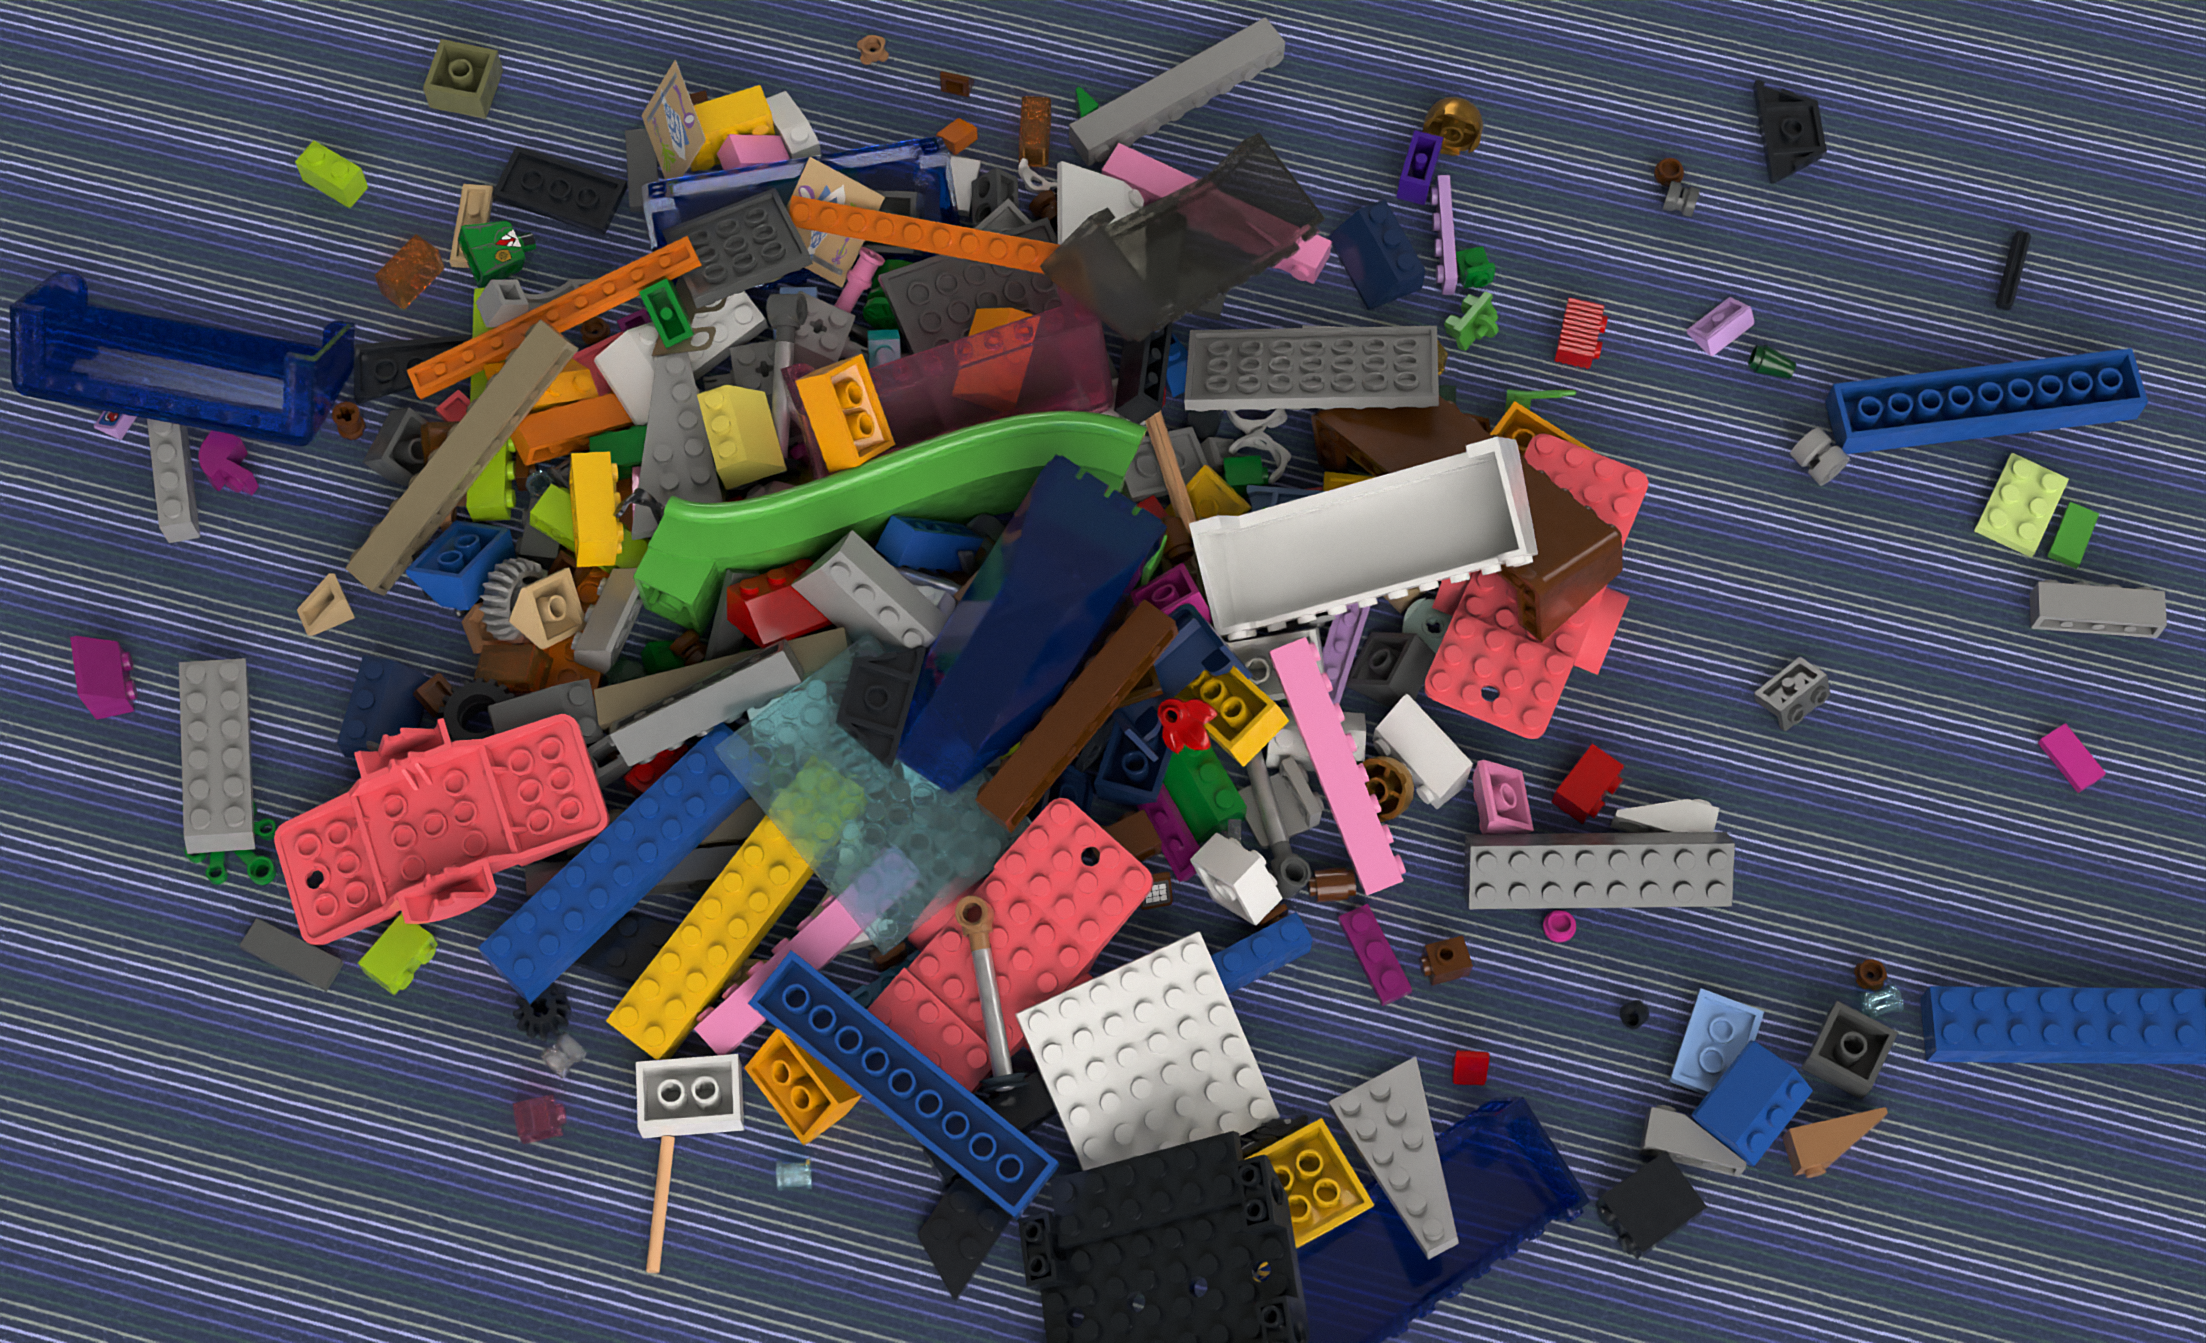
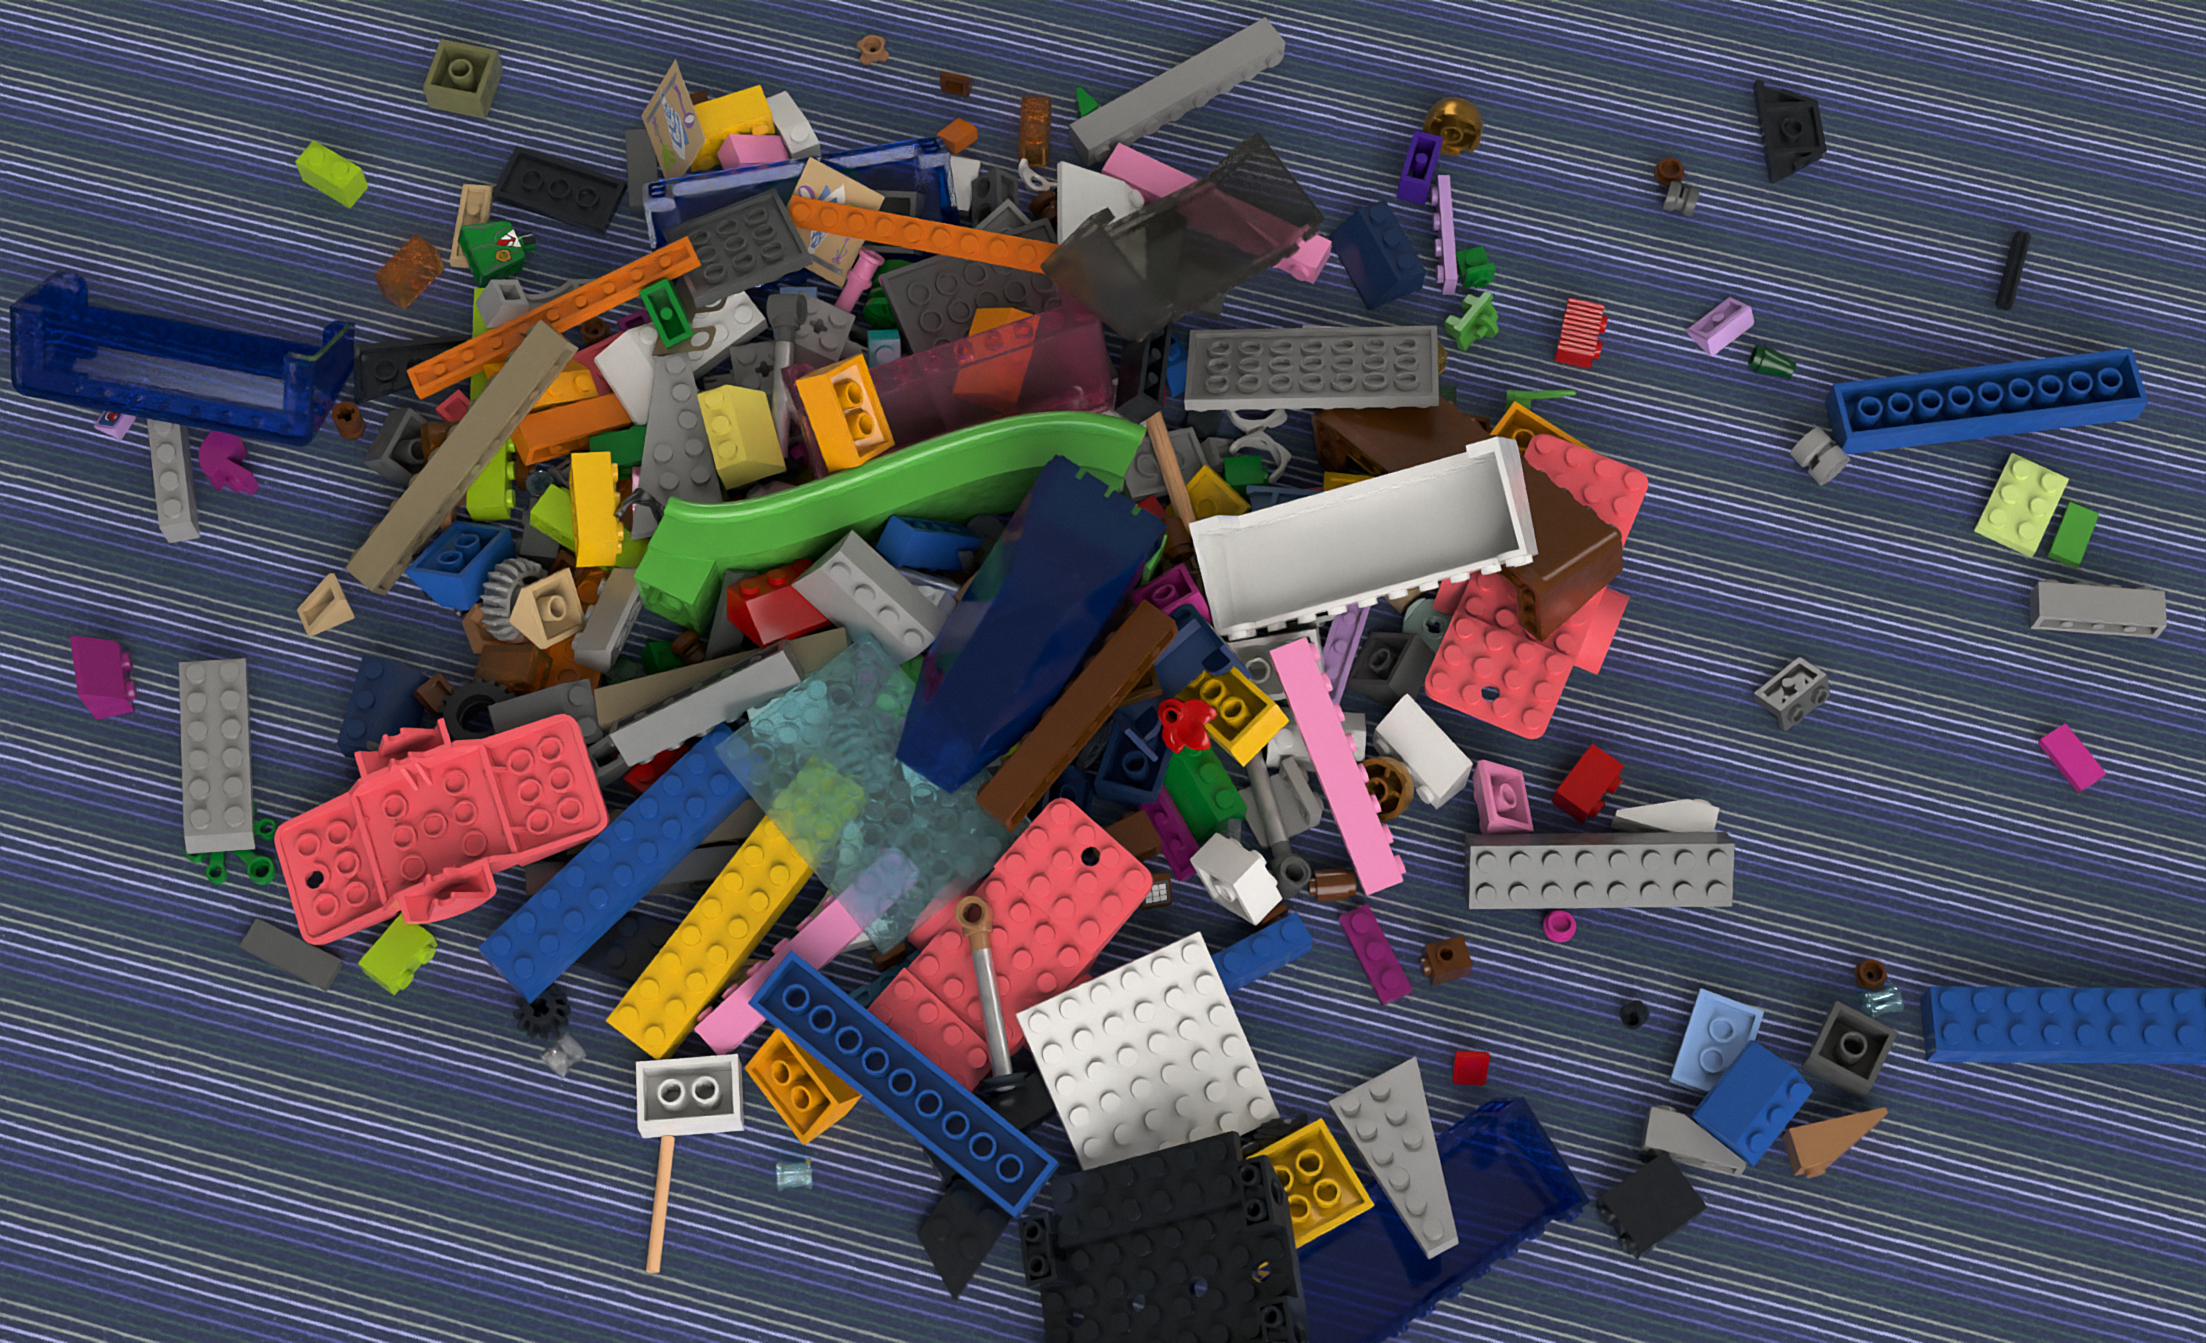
(539, 1118): clear pink brick -> none
(879, 701): black wing -> none

